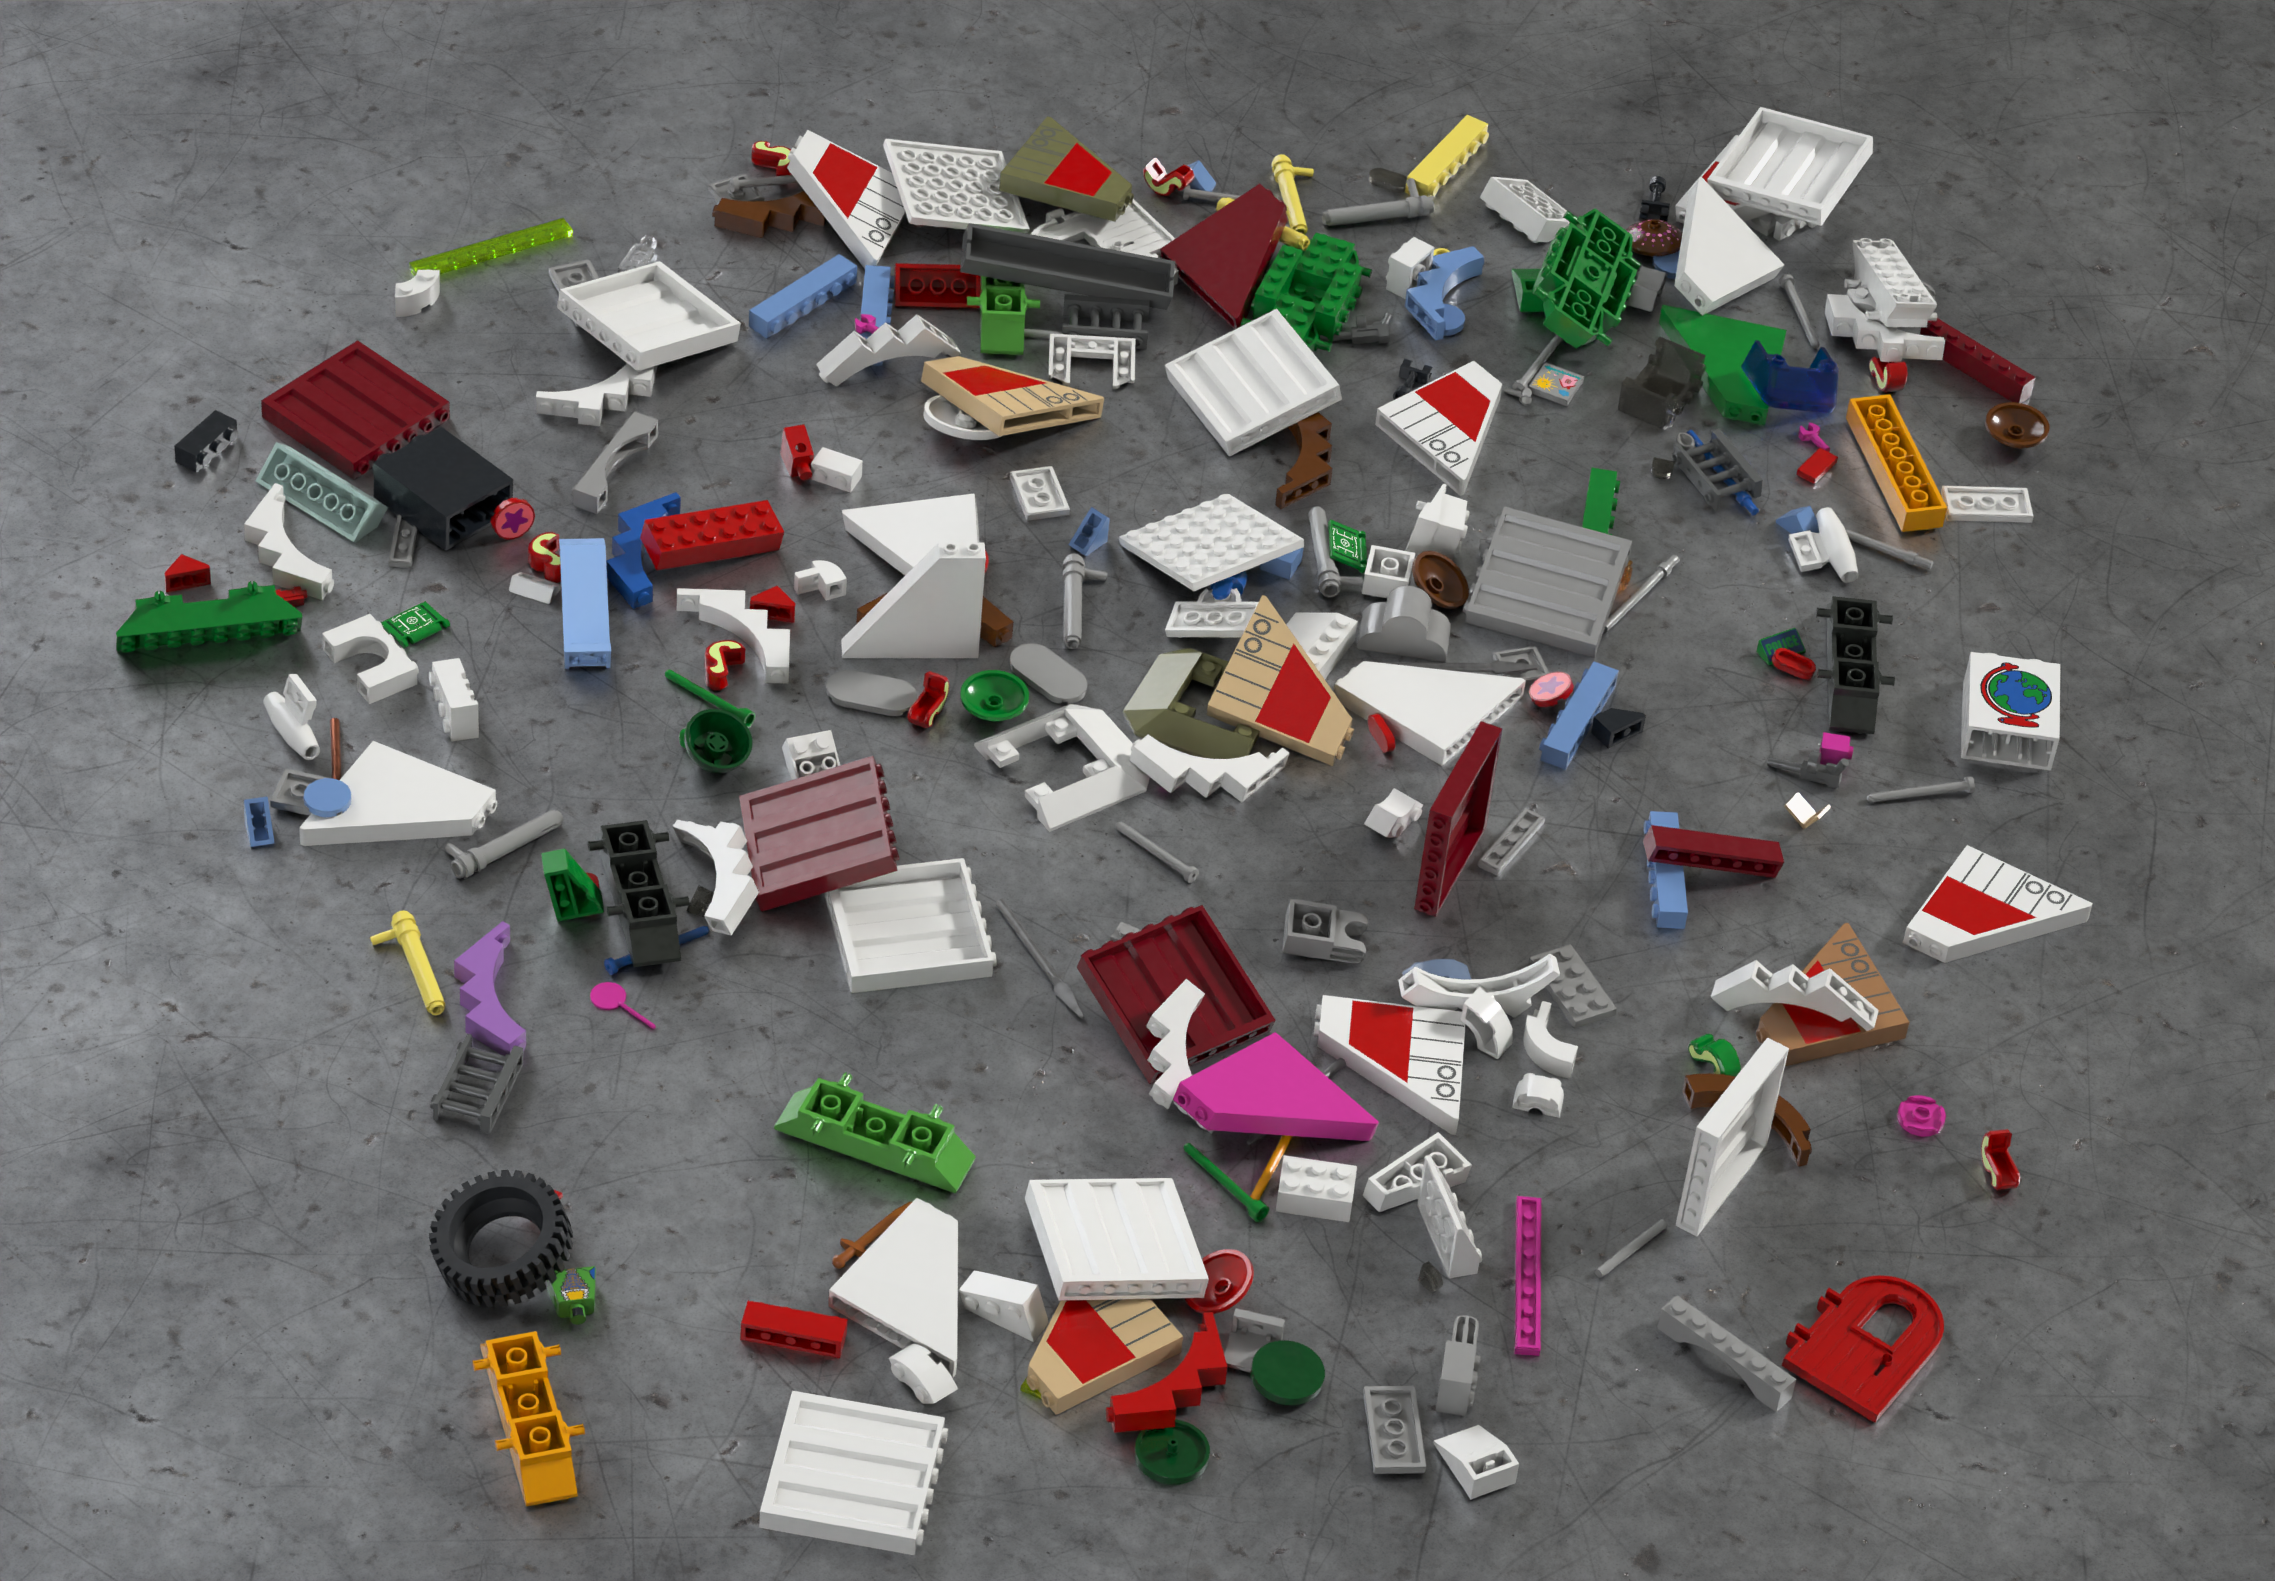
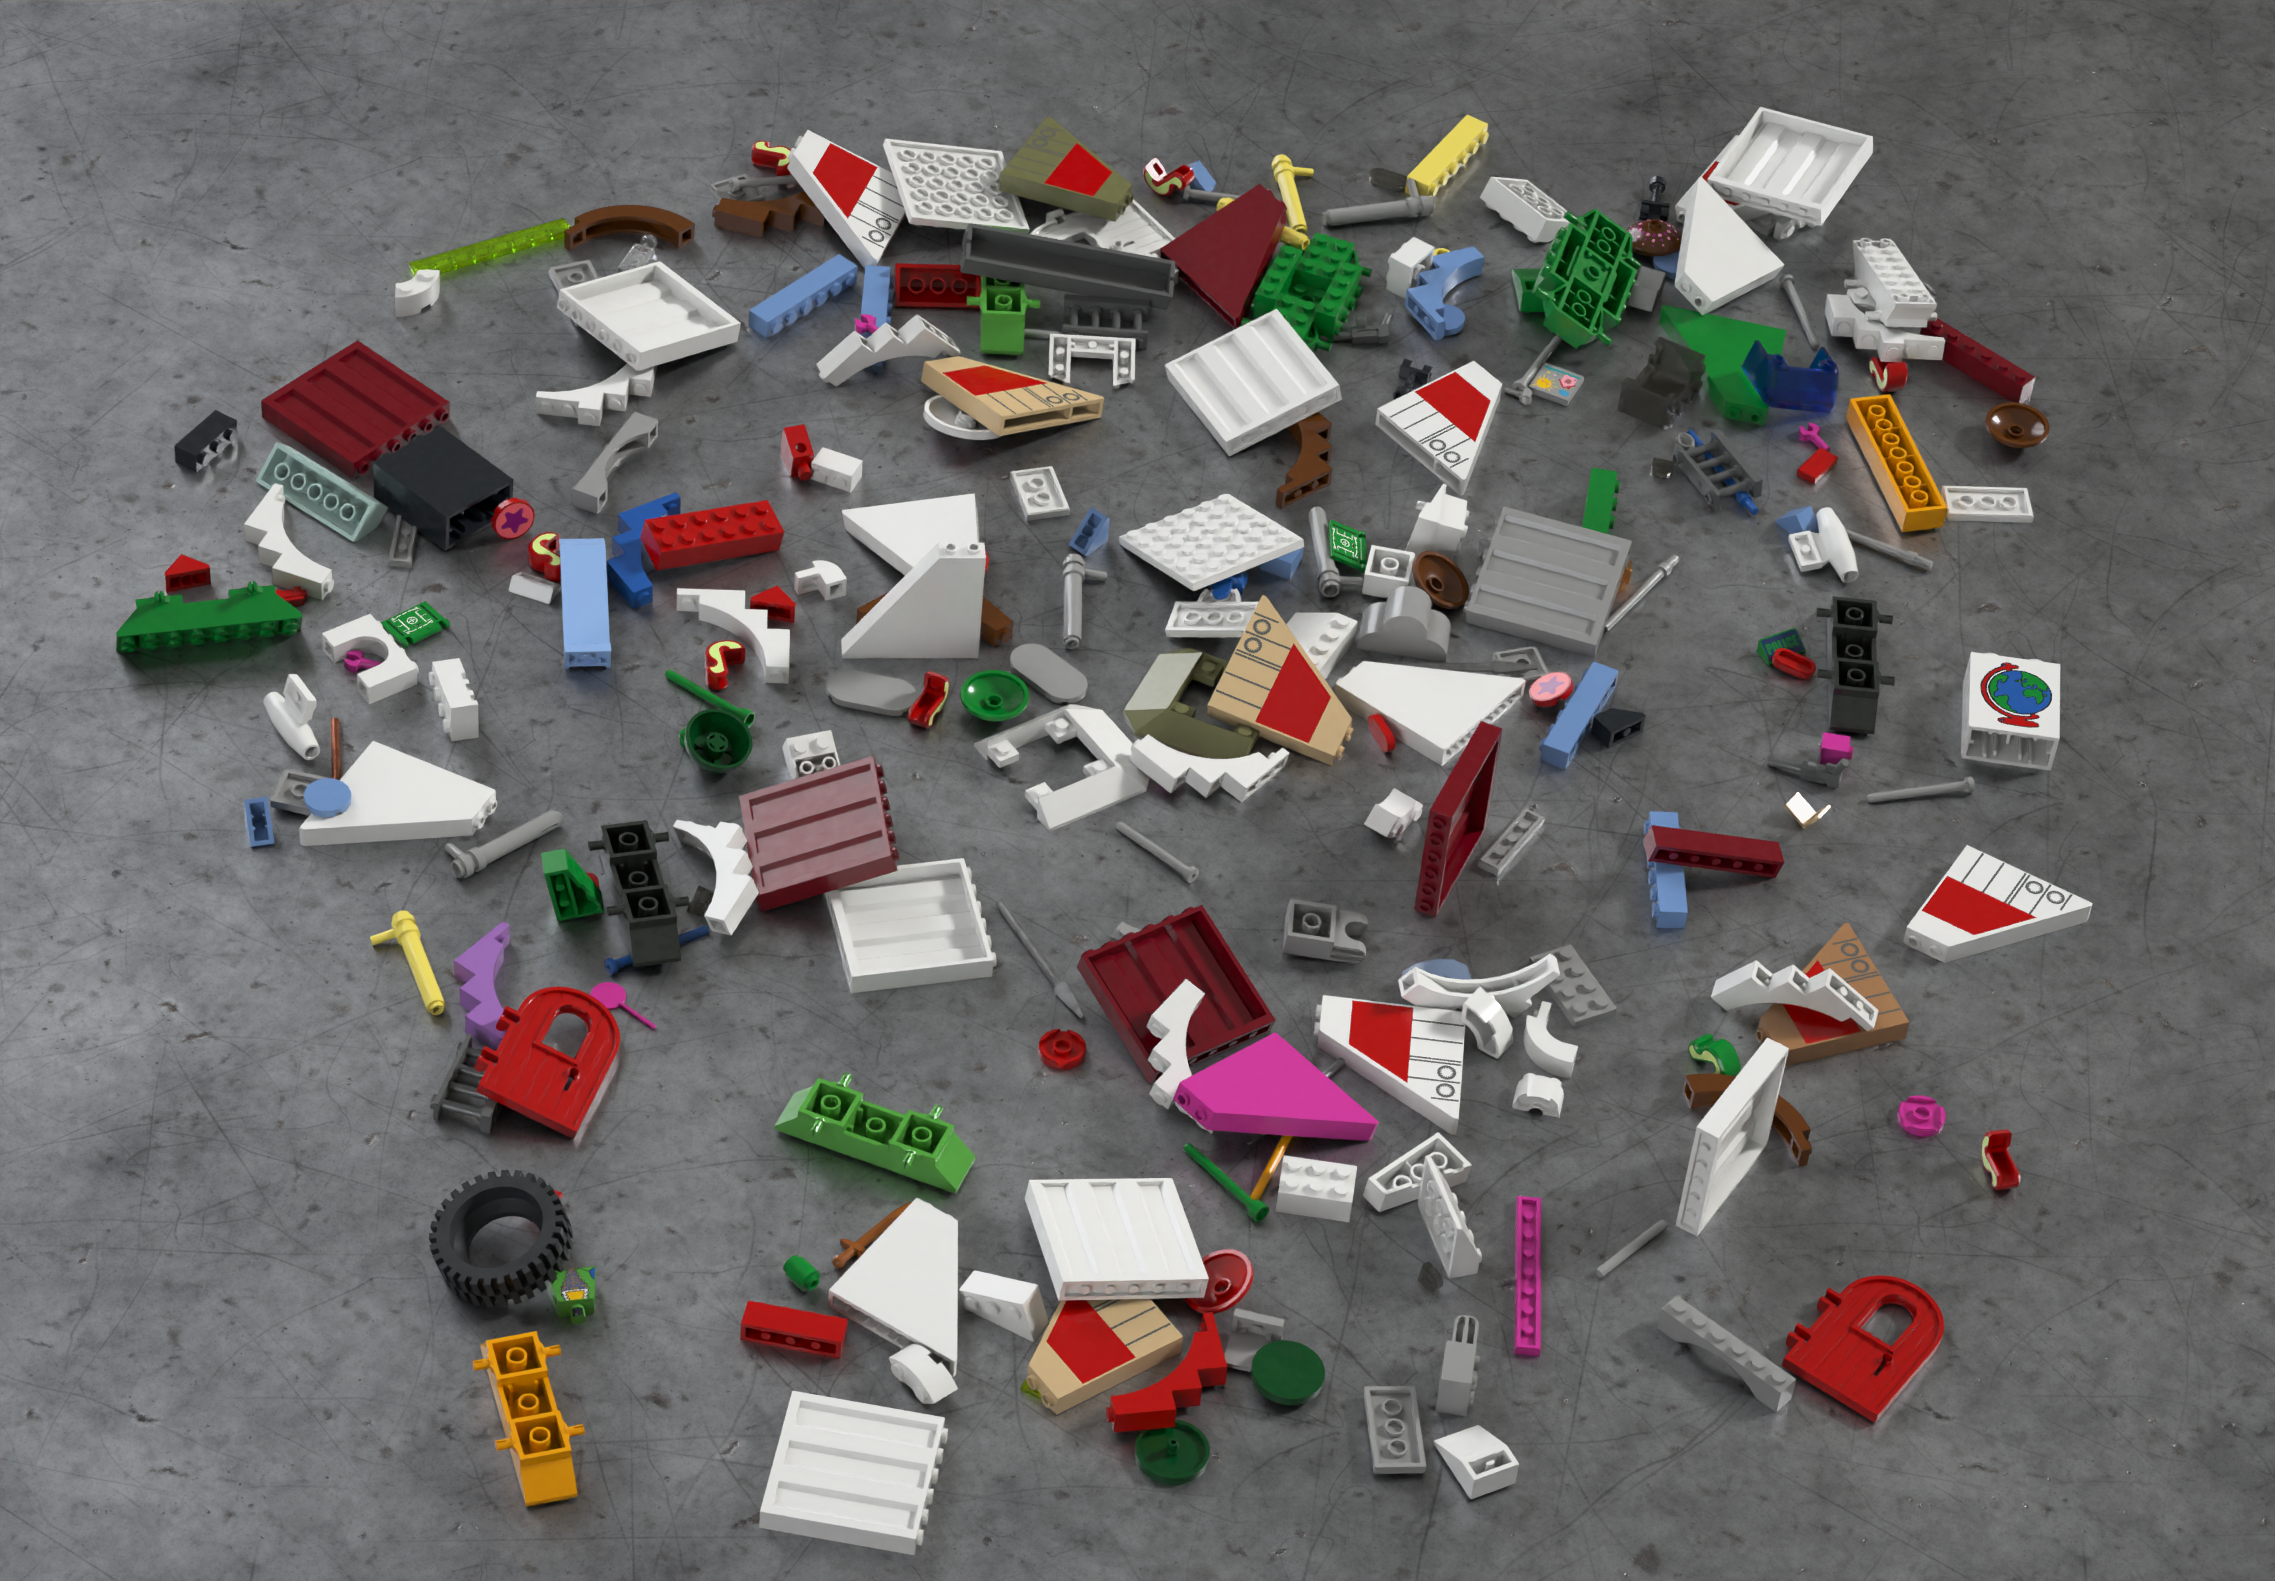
(356, 660): none -> dark pink bar
(533, 1075): none -> red door
(630, 219): none -> reddish brown arch
(801, 1273): none -> green brick
(1062, 1049): none -> red tile

